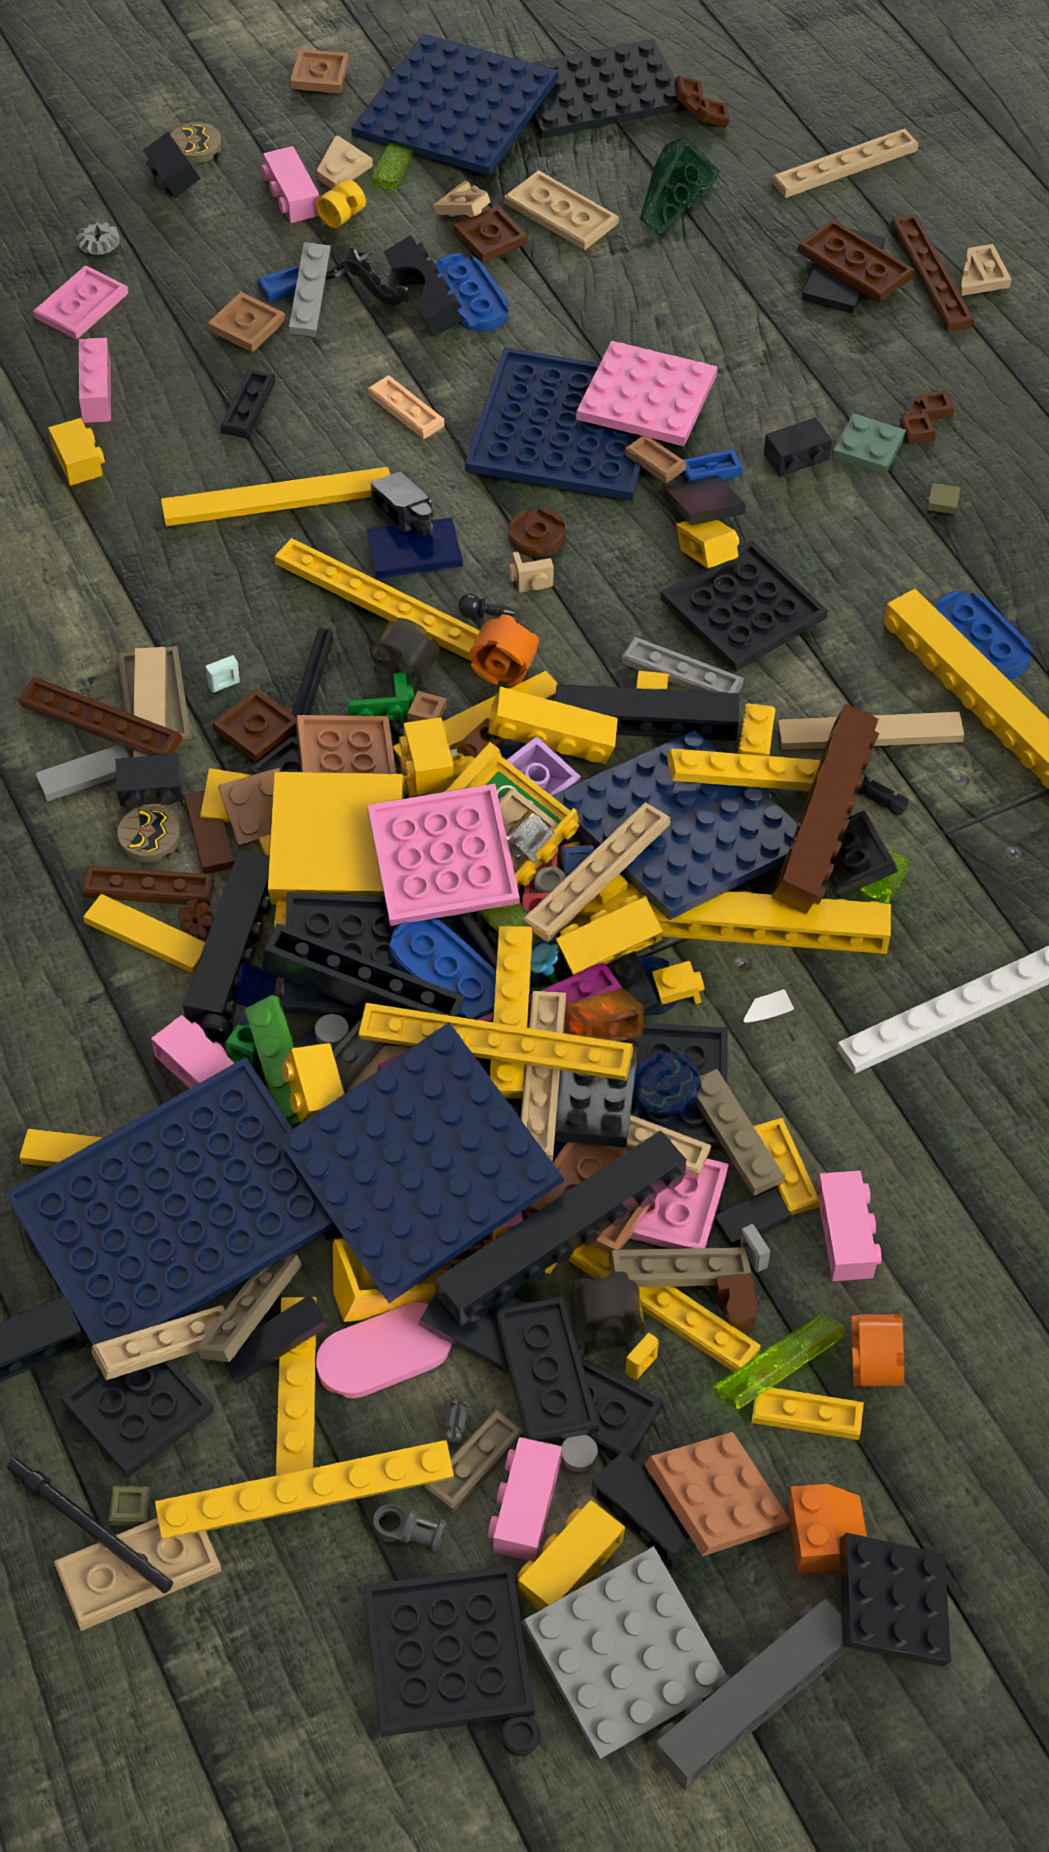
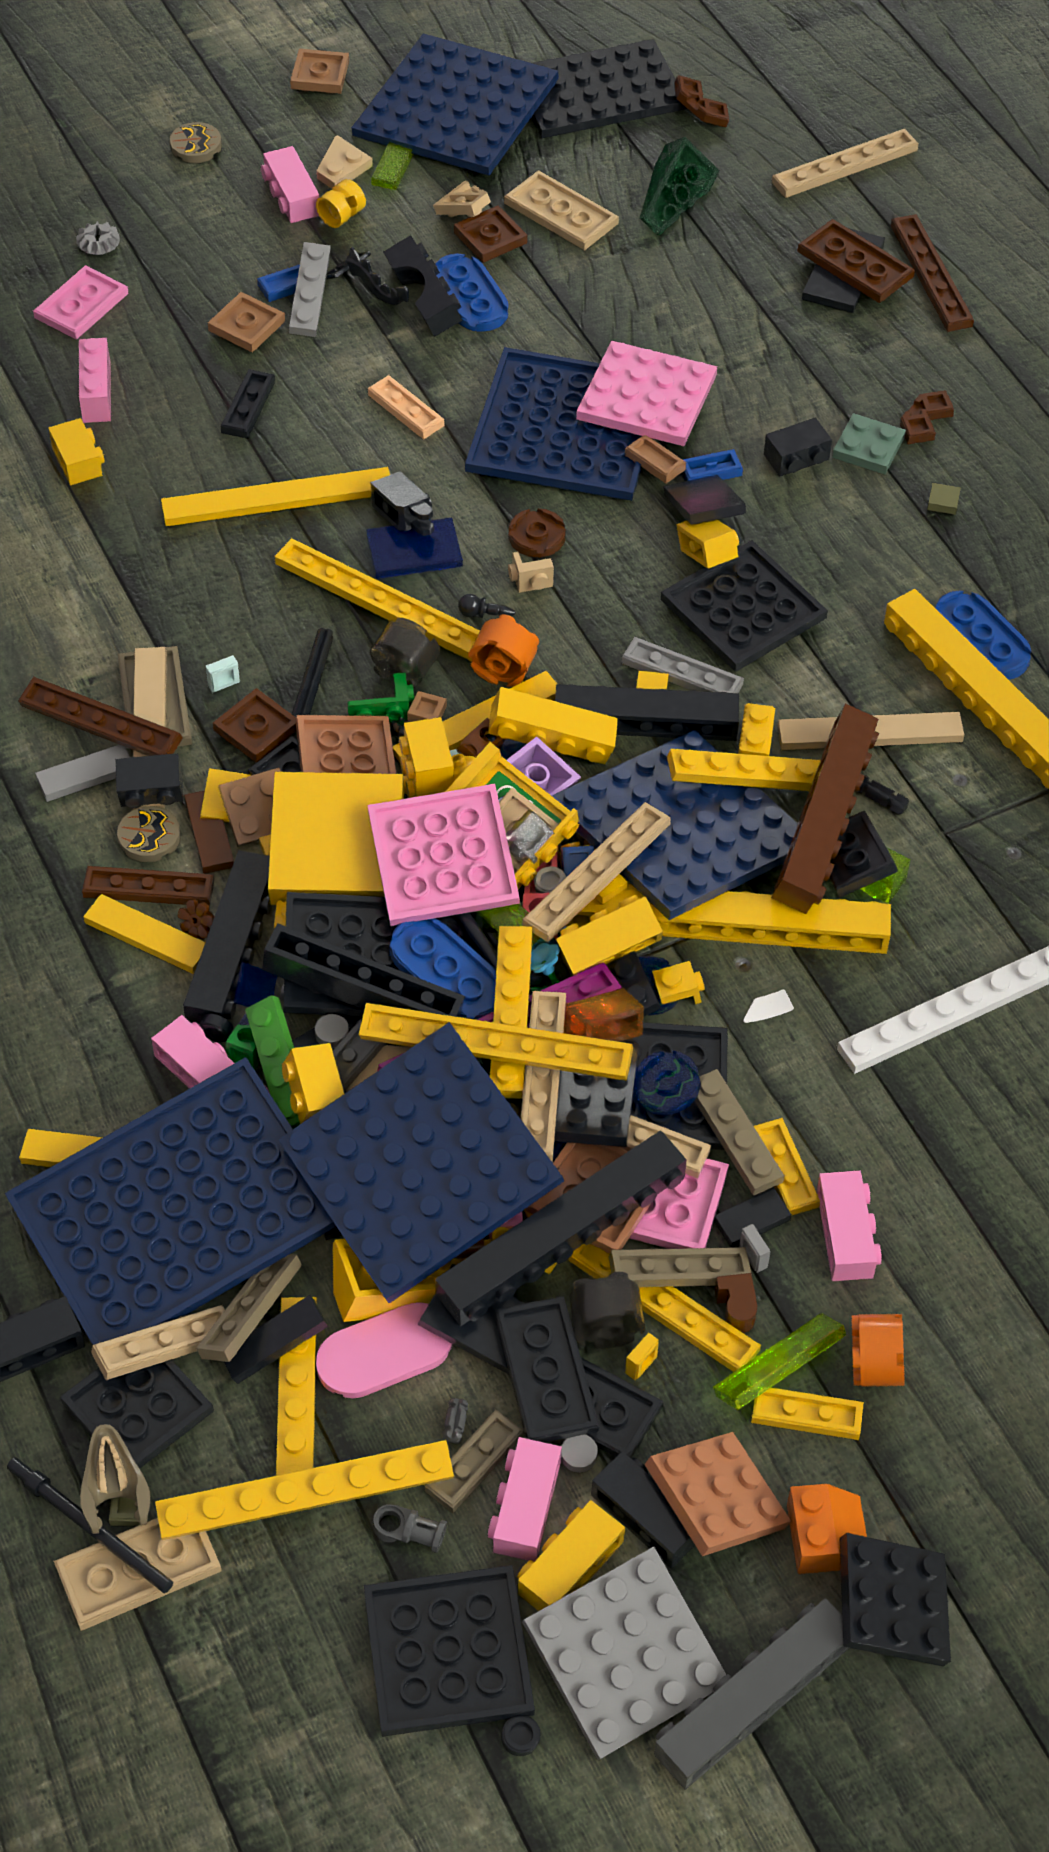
(109, 1475): none -> dark tan animal
(171, 165): black brick -> none
(984, 271): tan wing -> none

